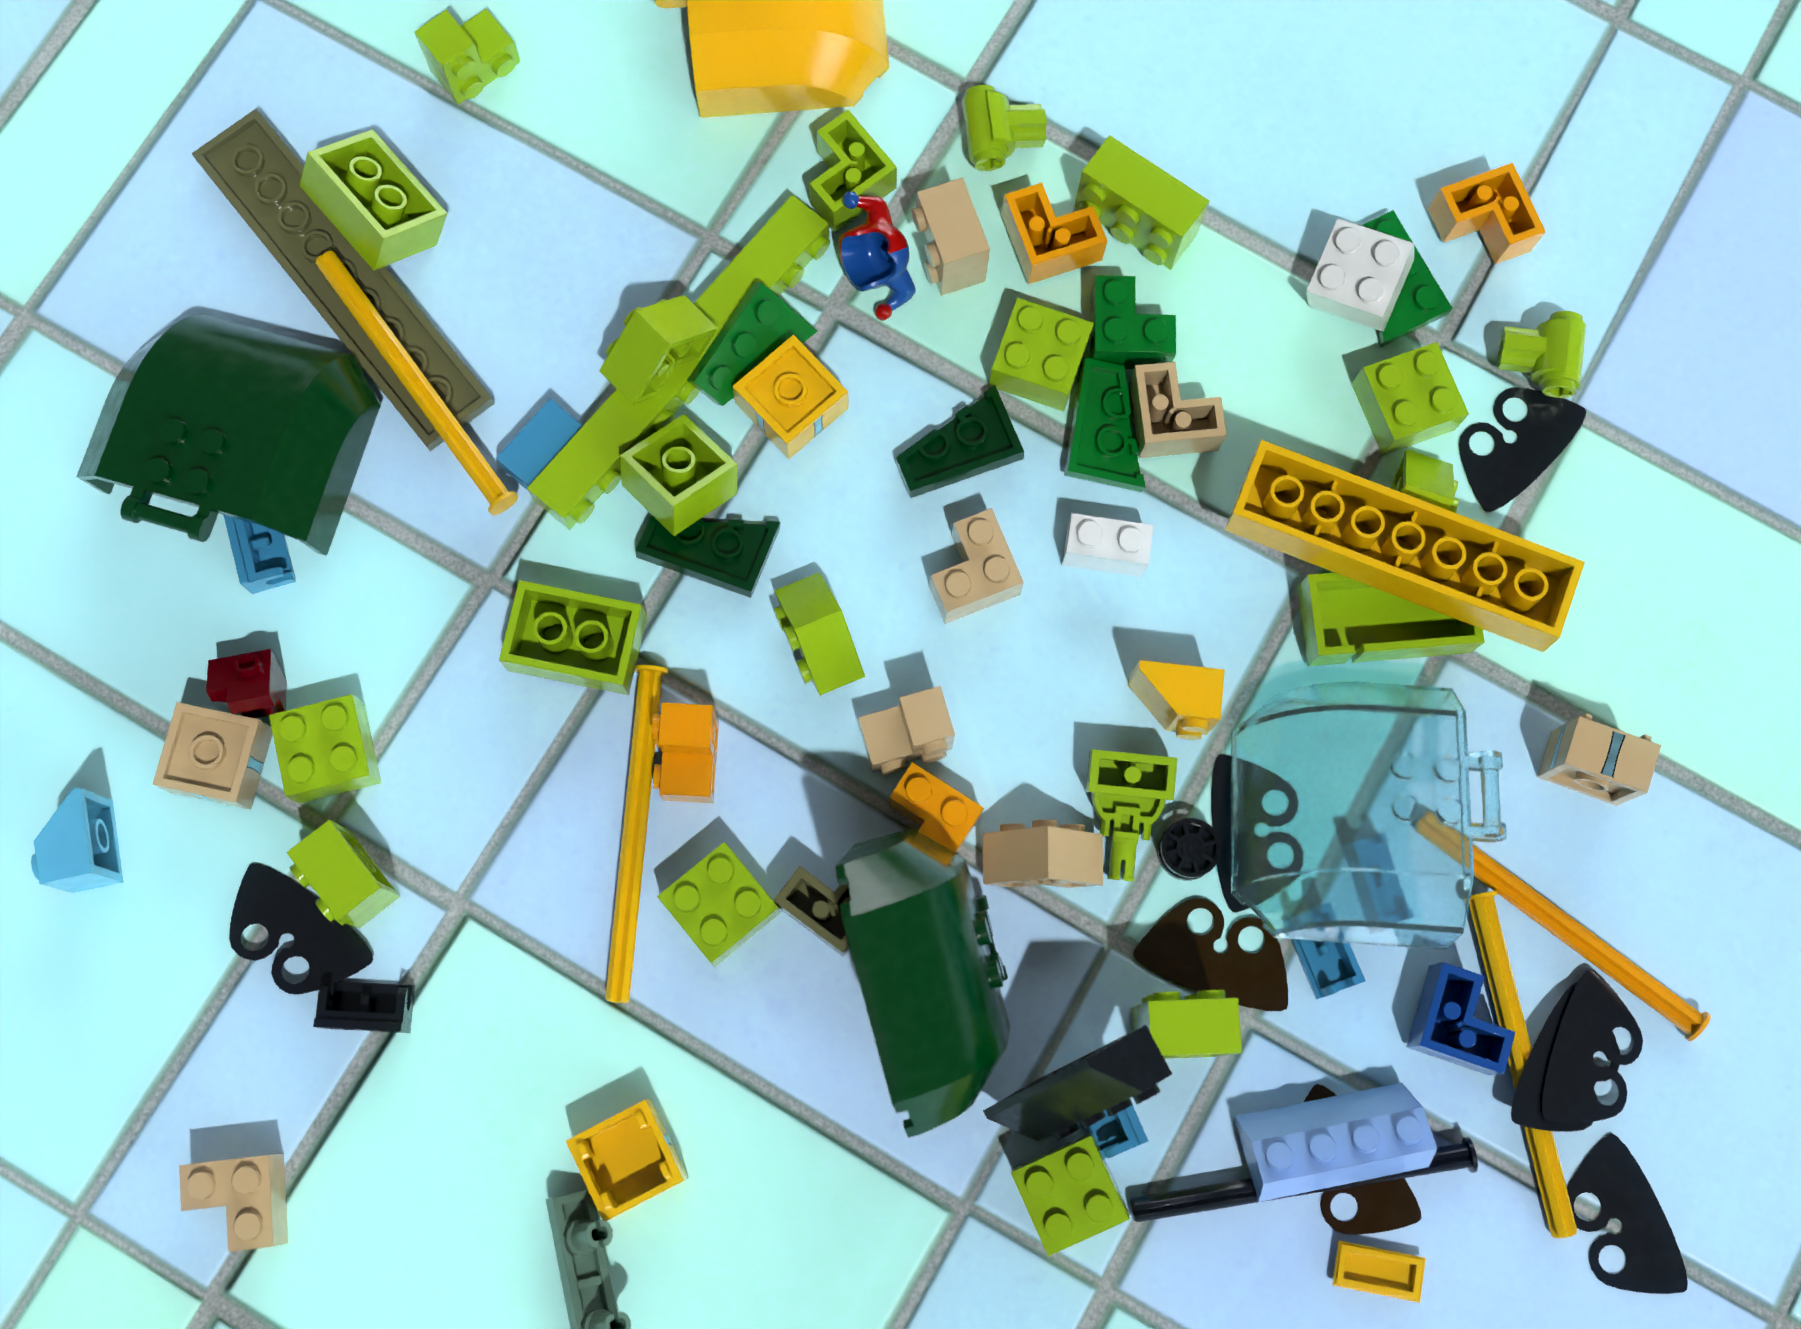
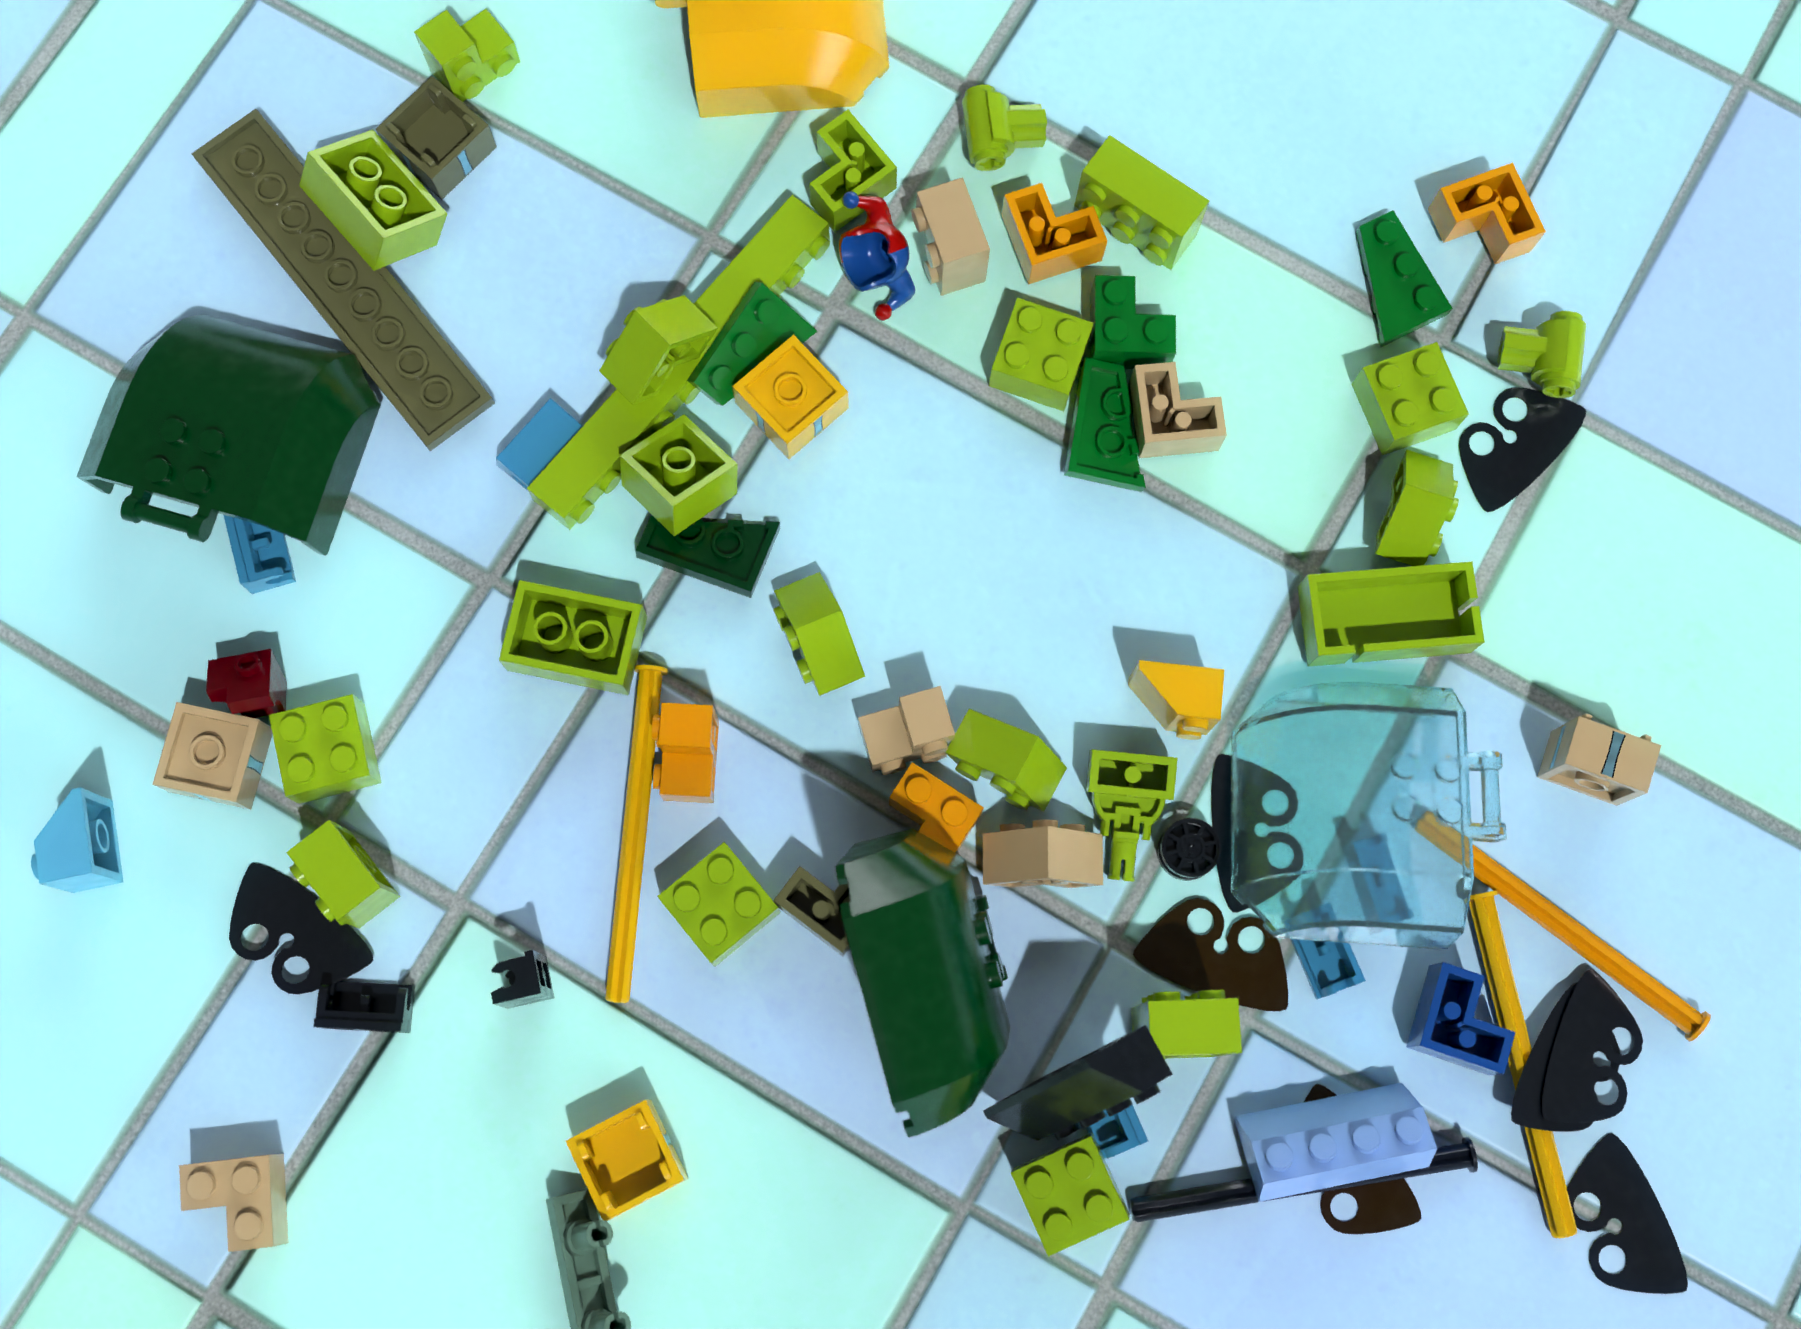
(416, 384): yellow axle -> none
(437, 137): none -> olive container
(528, 978): none -> black hinge
(967, 446): dark green wing -> none
(986, 571): tan brick -> none
(1009, 757): none -> lime brick
(1107, 545): white brick -> none
(1360, 274): white brick -> none
(1379, 1271): yellow tile -> none
(1405, 546): yellow brick -> none

